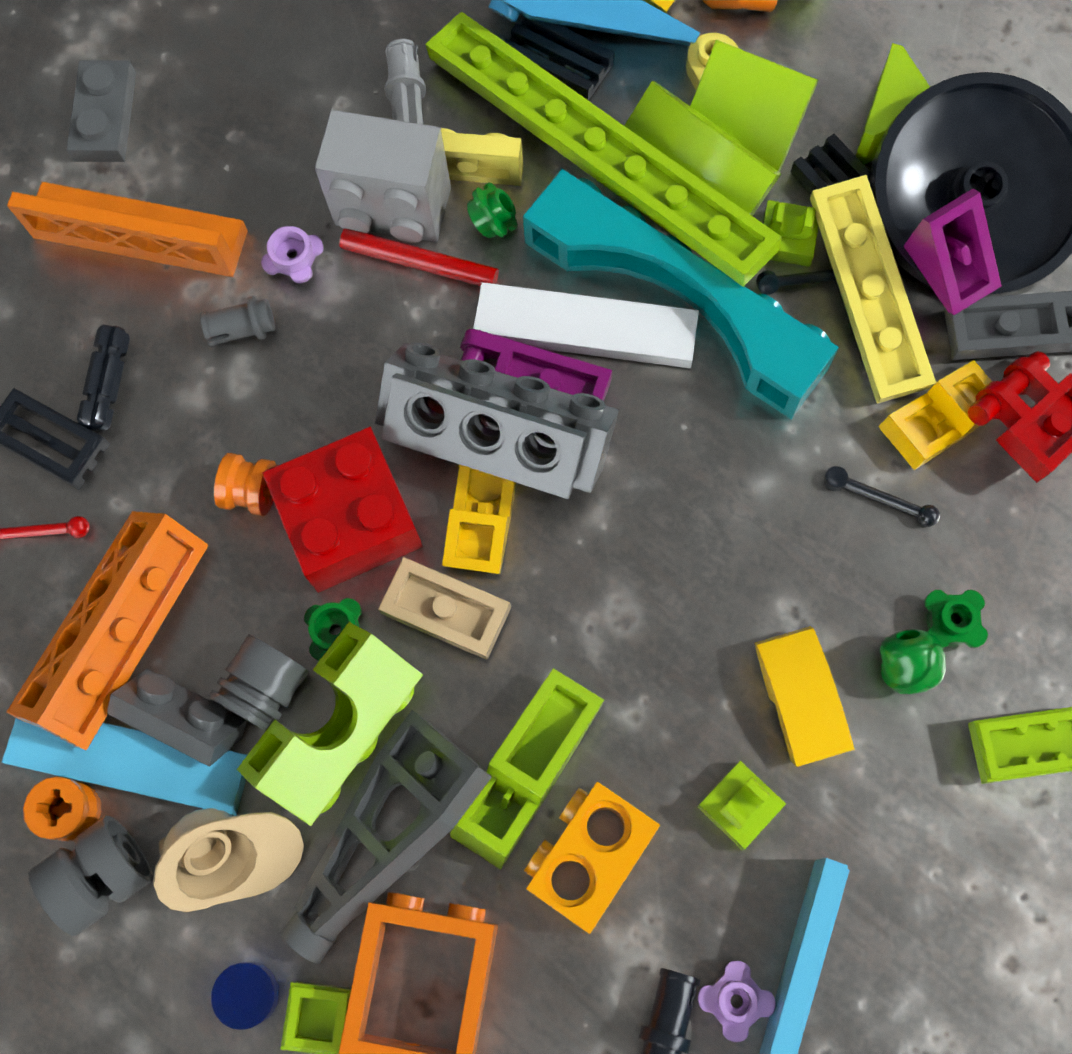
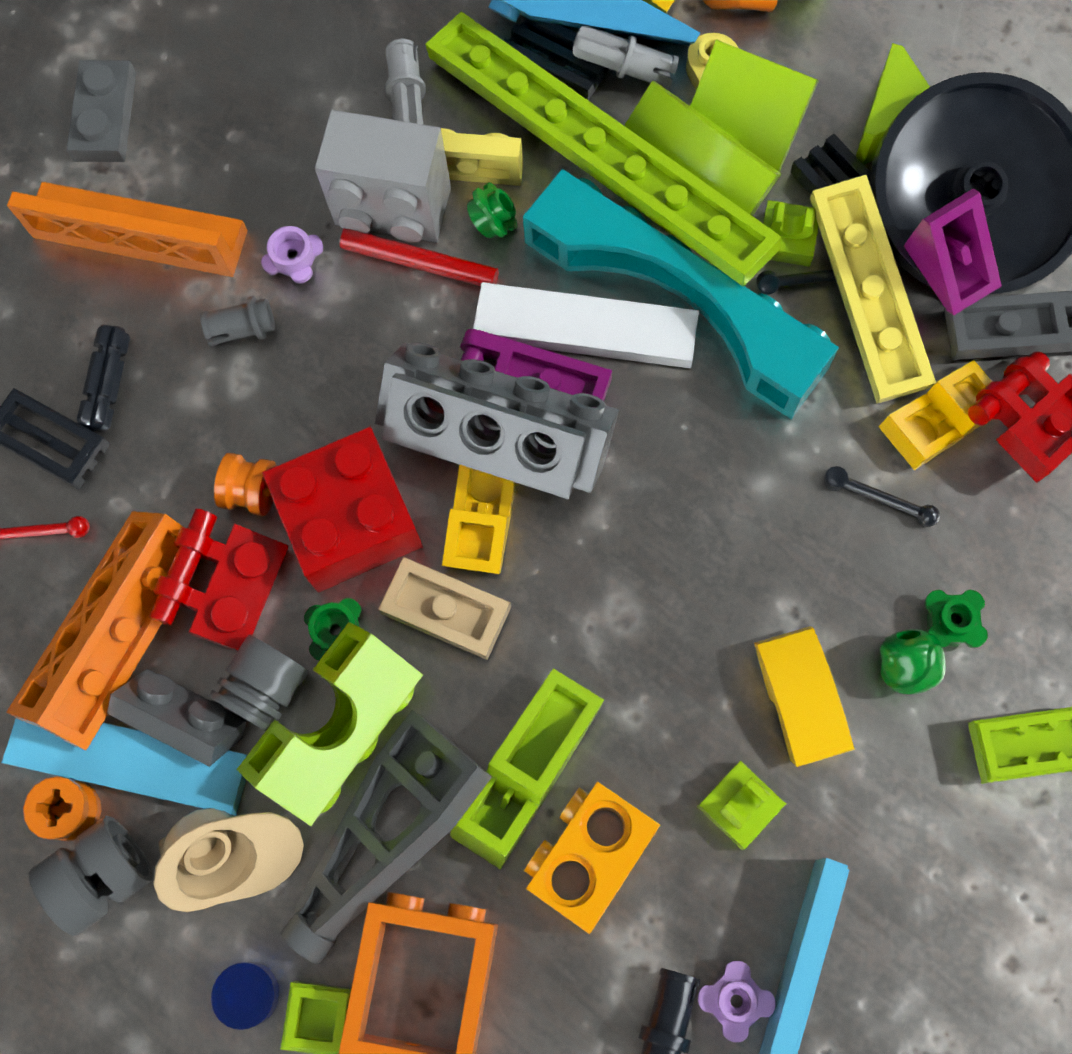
(236, 589): none -> red plate
(624, 56): none -> light grey axle

